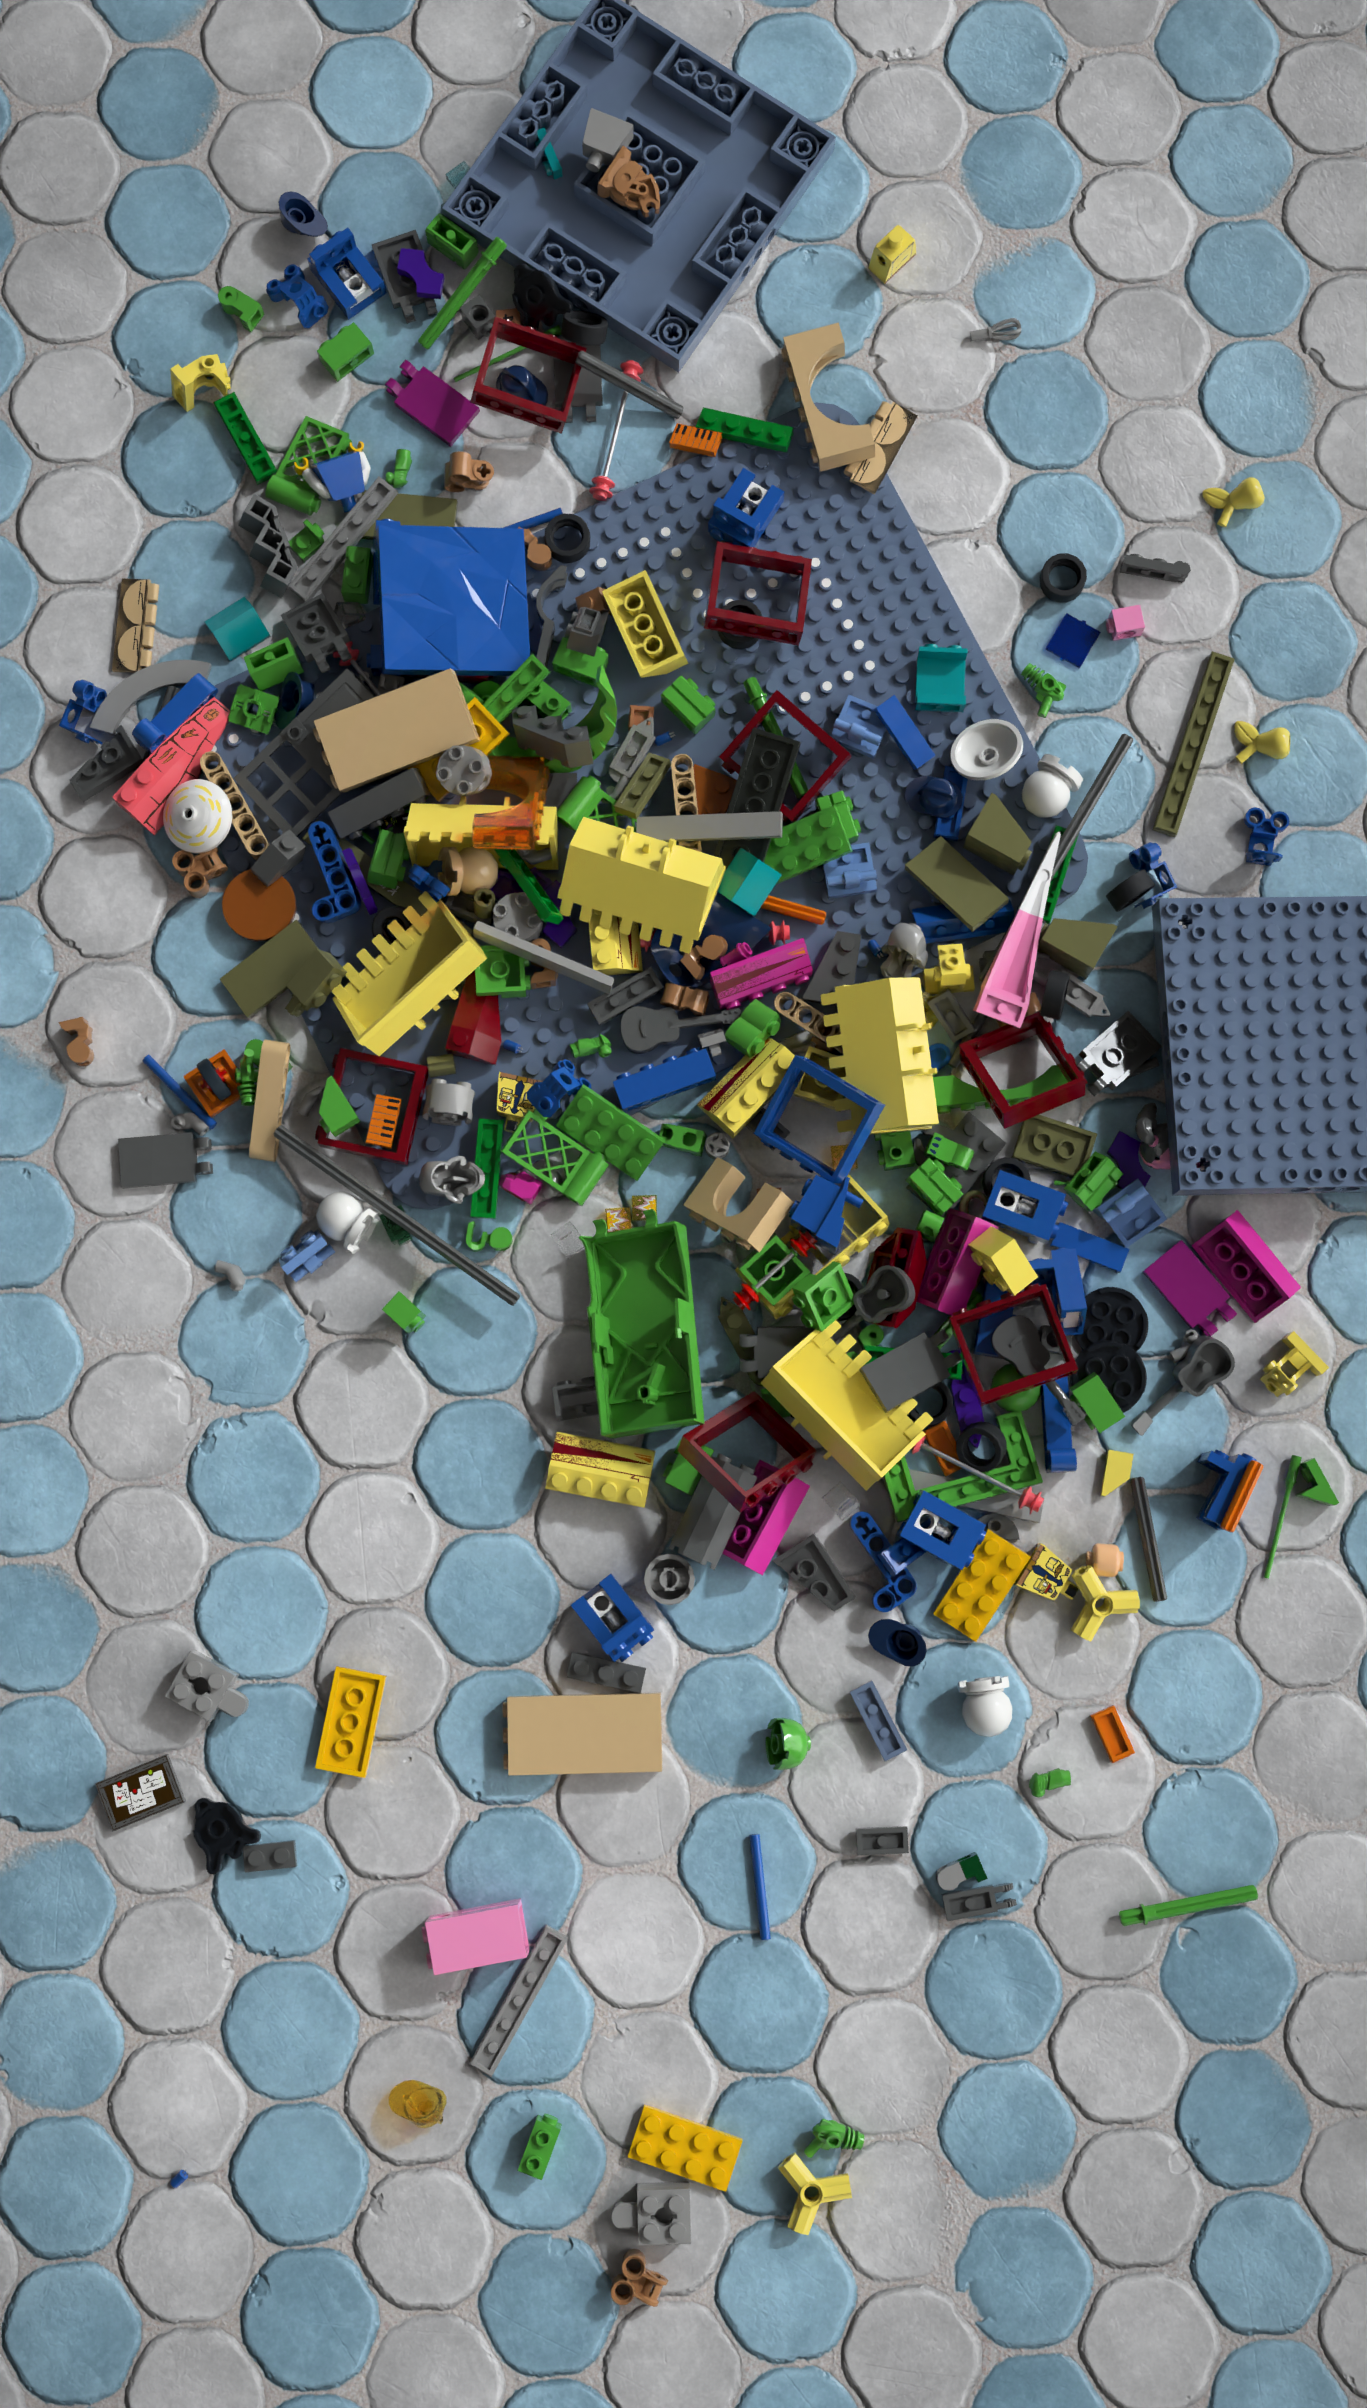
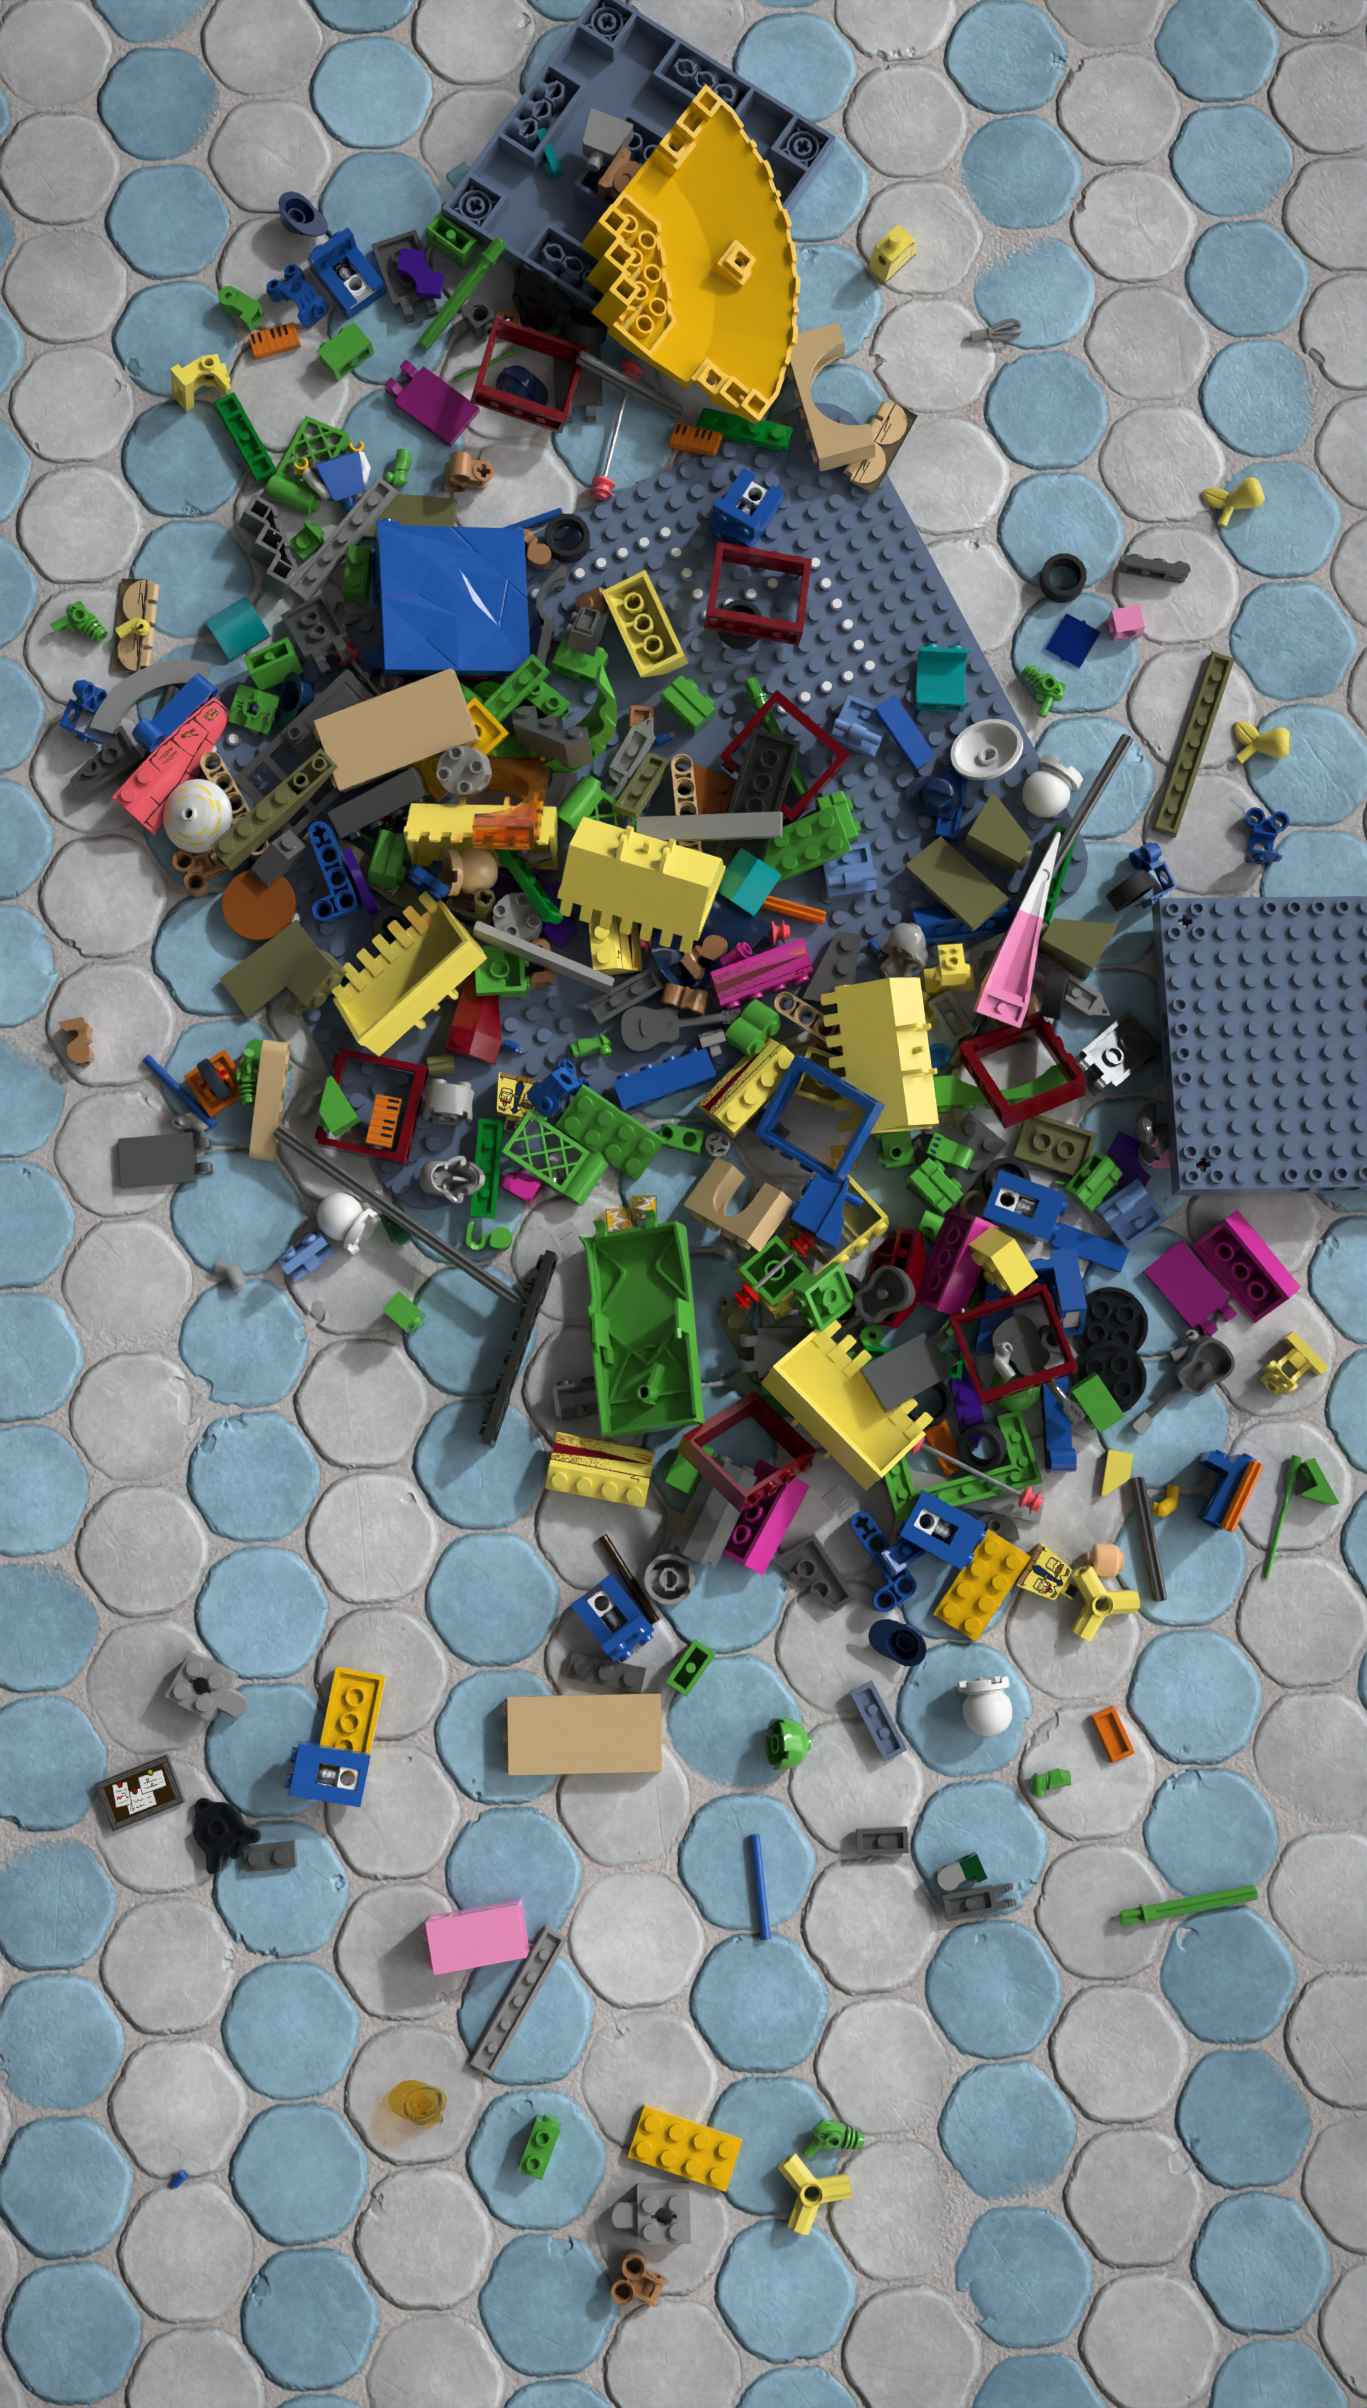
(83, 620): none -> bright green piece
(134, 626): none -> light yellow arm
(273, 811): none -> olive slope
(274, 340): none -> orange tile
(306, 1764): none -> blue brick
(521, 1335): none -> pearl dark grey piece
(629, 1579): none -> dark brown bar
(673, 270): none -> yellow panel
(690, 1667): none -> bright green brick
(1001, 1359): none -> light grey arm
(1169, 1504): none -> yellow arm

